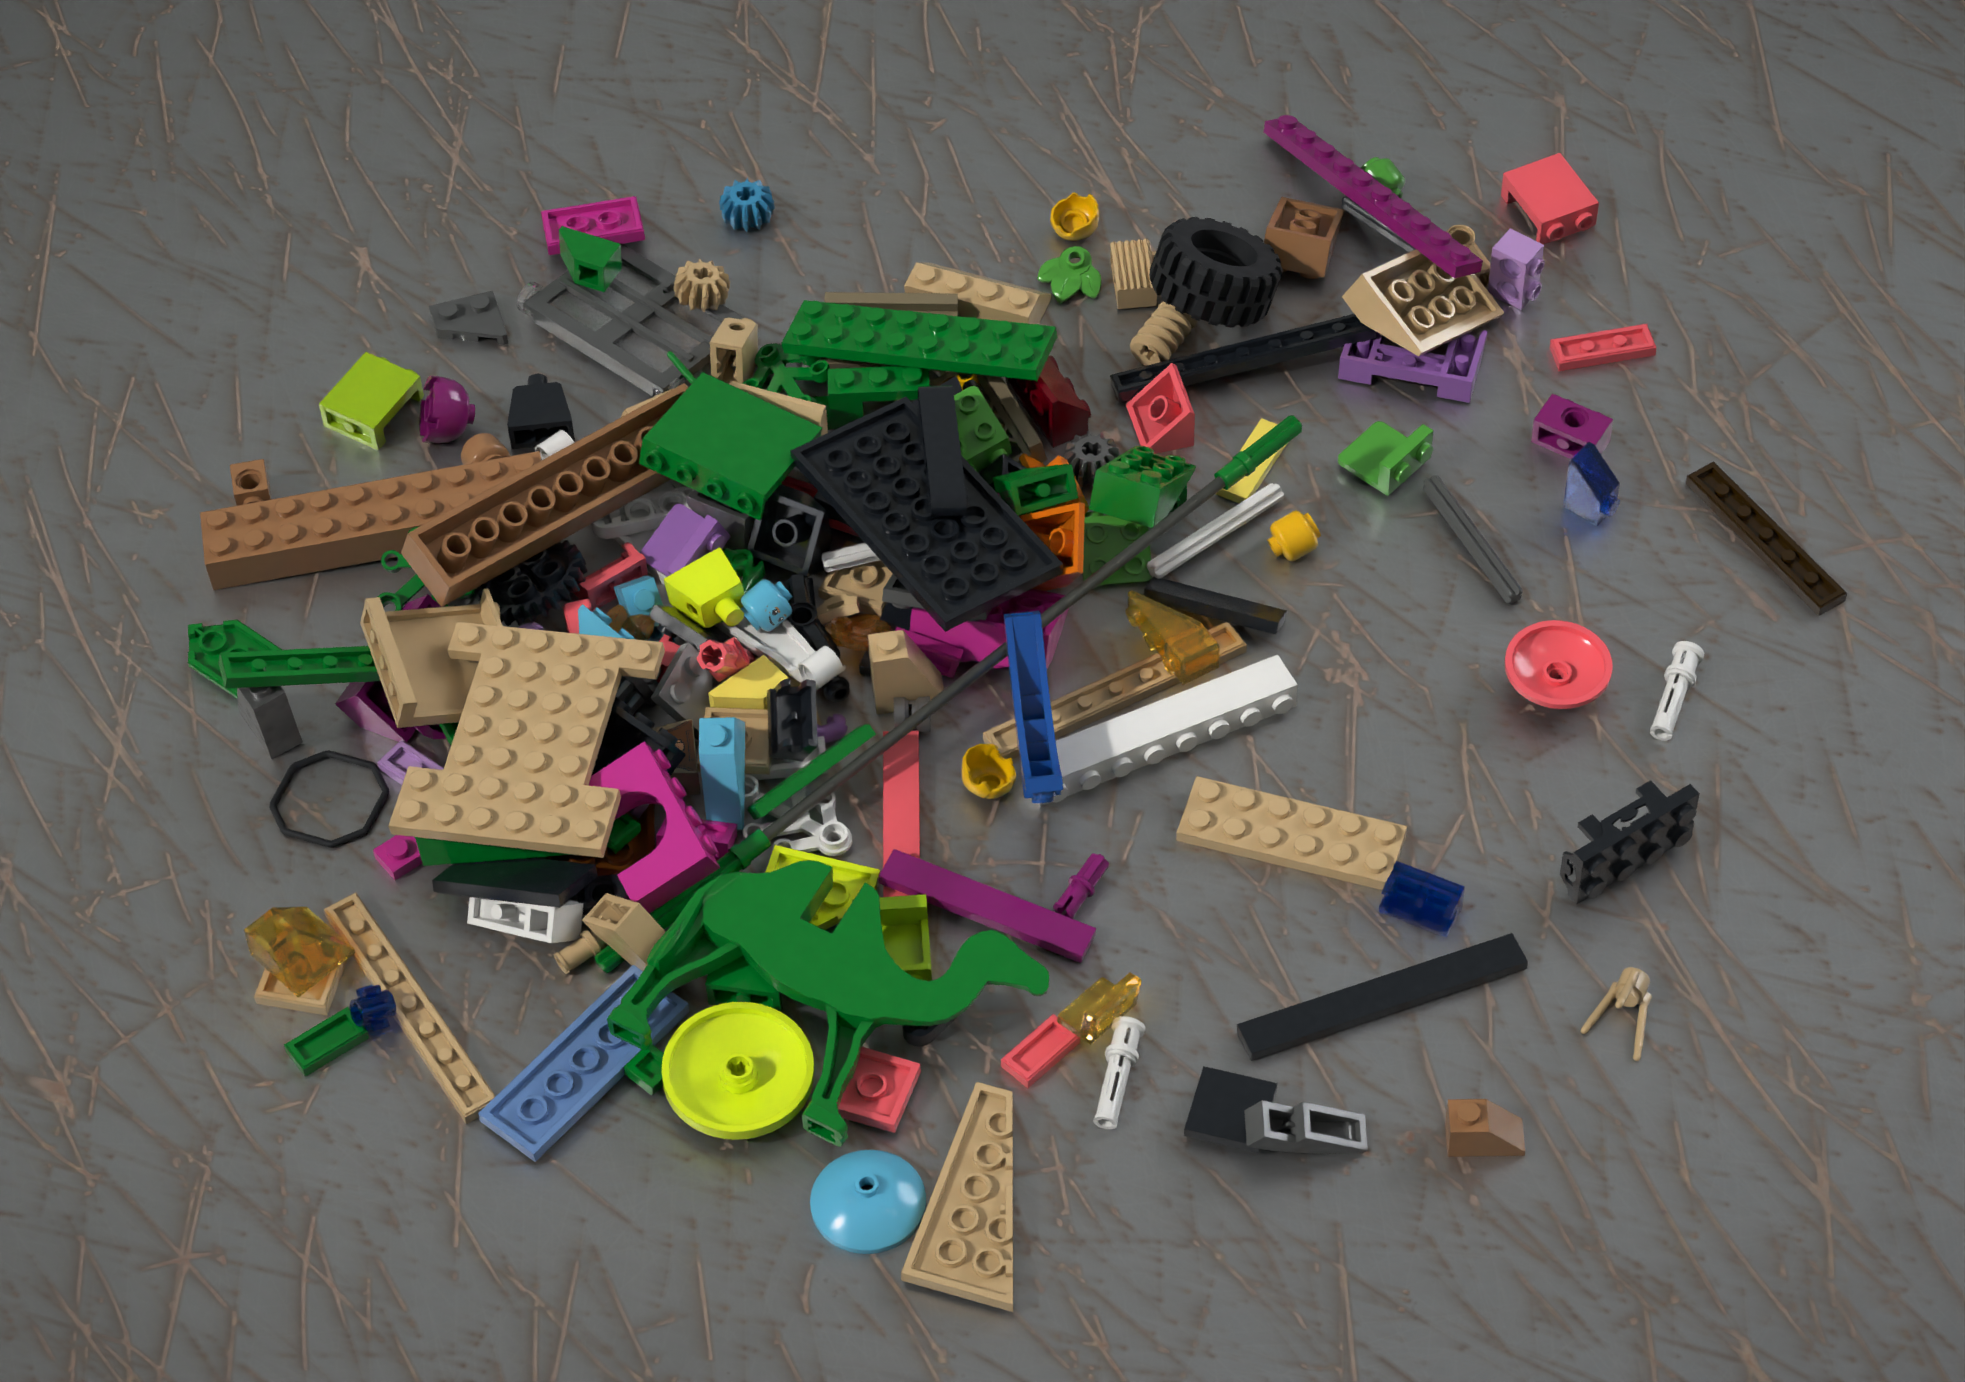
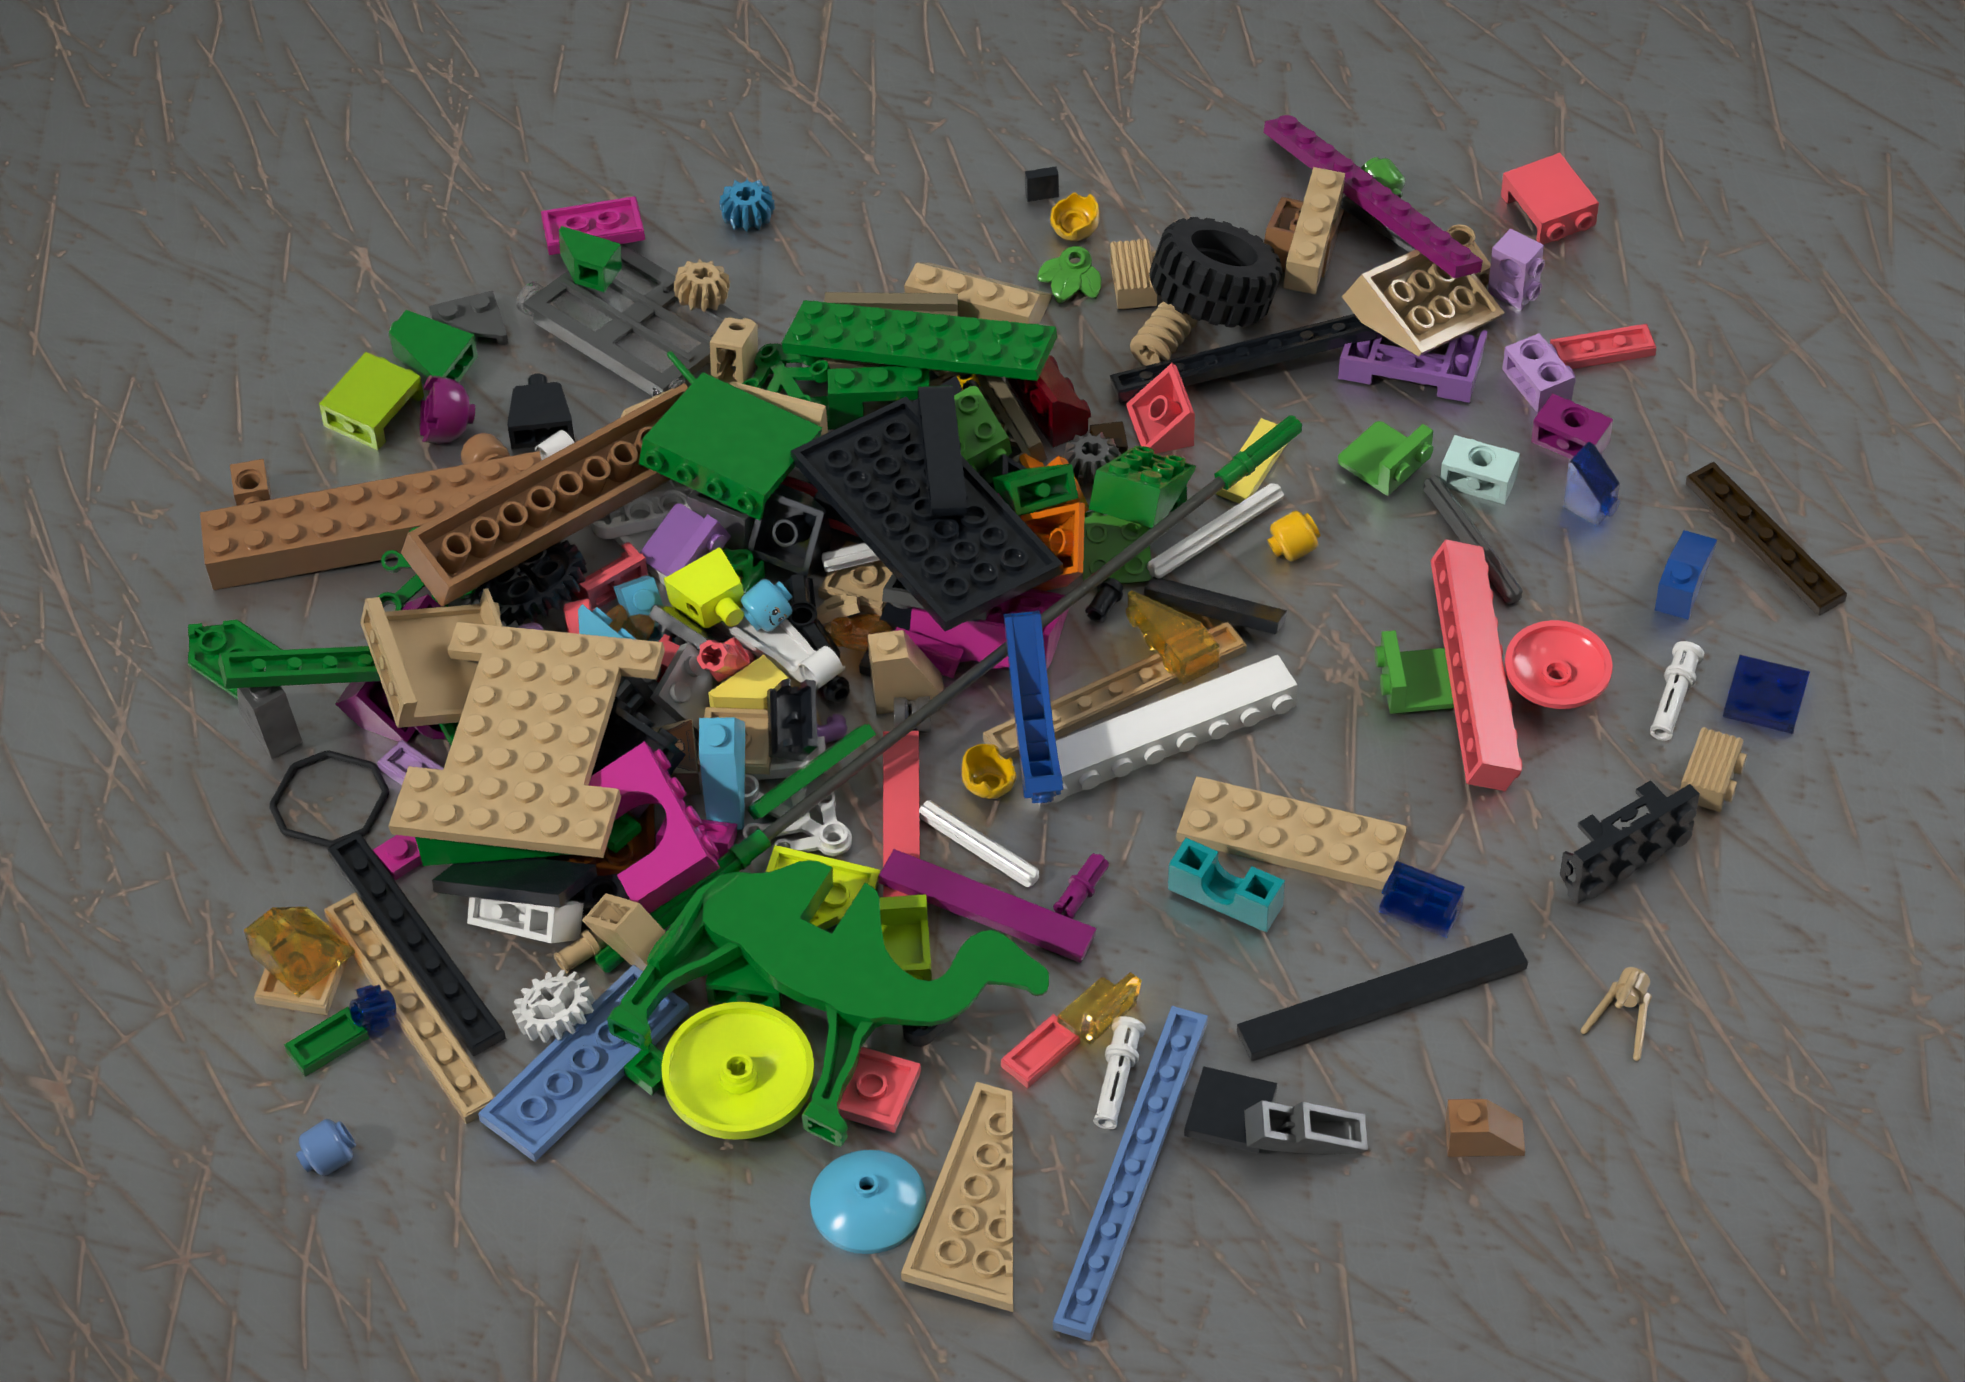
(325, 1147): none -> medium blue head
(417, 944): none -> black tile
(432, 347): none -> green slope
(553, 1006): none -> white gear
(979, 844): none -> white axle
(1041, 184): none -> black tile
(1108, 593): none -> black pin
(1112, 430): none -> dark brown tile
(1130, 1174): none -> medium blue plate
(1200, 877): none -> teal arch
(1313, 230): none -> tan arch
(1412, 678): none -> bright green bracket
(1475, 666): none -> coral brick
(1480, 469): none -> light aqua brick
(1538, 371): none -> lavender brick
(1684, 574): none -> blue slope
(1713, 768): none -> tan brick
(1766, 694): none -> clear blue plate

